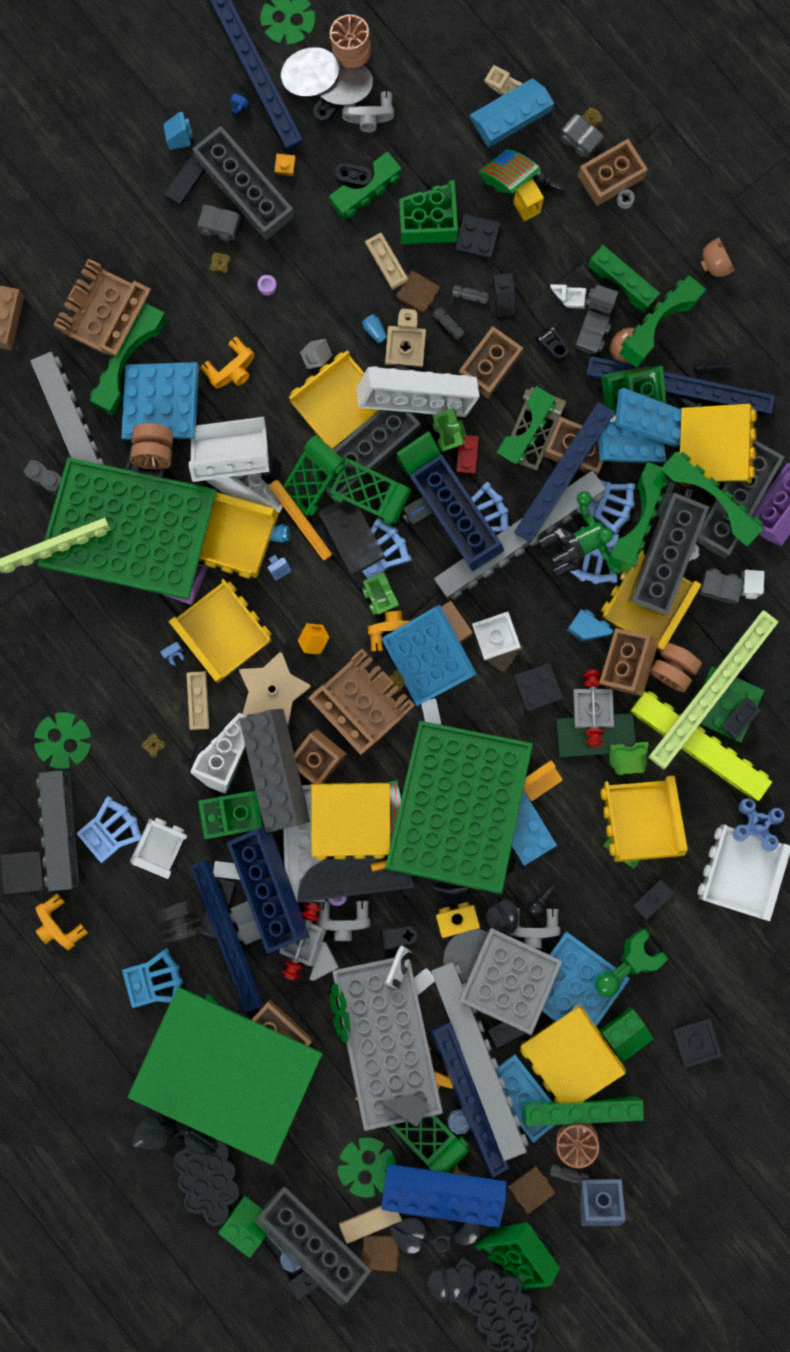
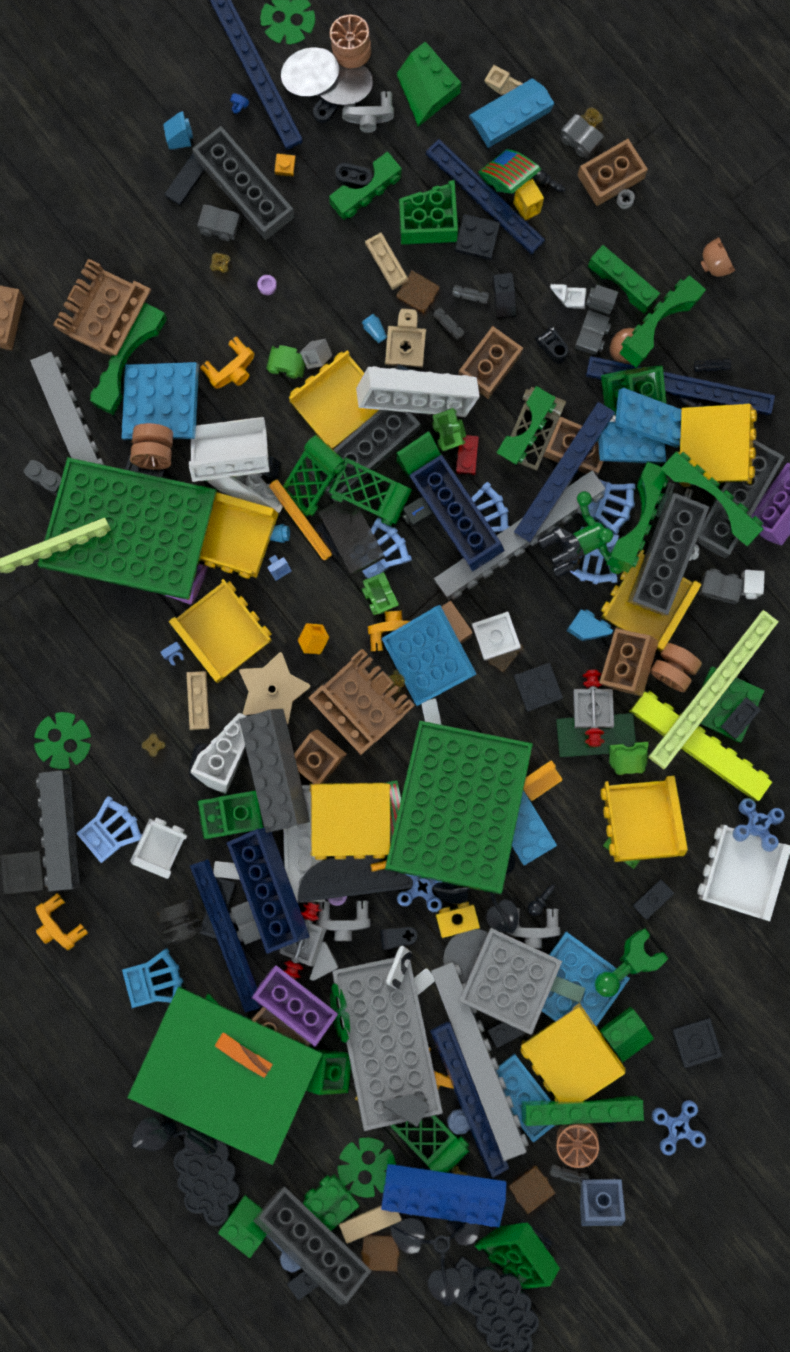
(243, 1055): none -> orange sticker
(285, 360): none -> bright green cylinder
(294, 1005): none -> medium lavender slope
(330, 1201): none -> green plate
(331, 1073): none -> green slope
(414, 892): none -> medium blue gear
(427, 83): none -> green wedge
(485, 196): none -> dark blue tile
(567, 989): none -> sand green sticker
(675, 1135): none -> medium blue gear

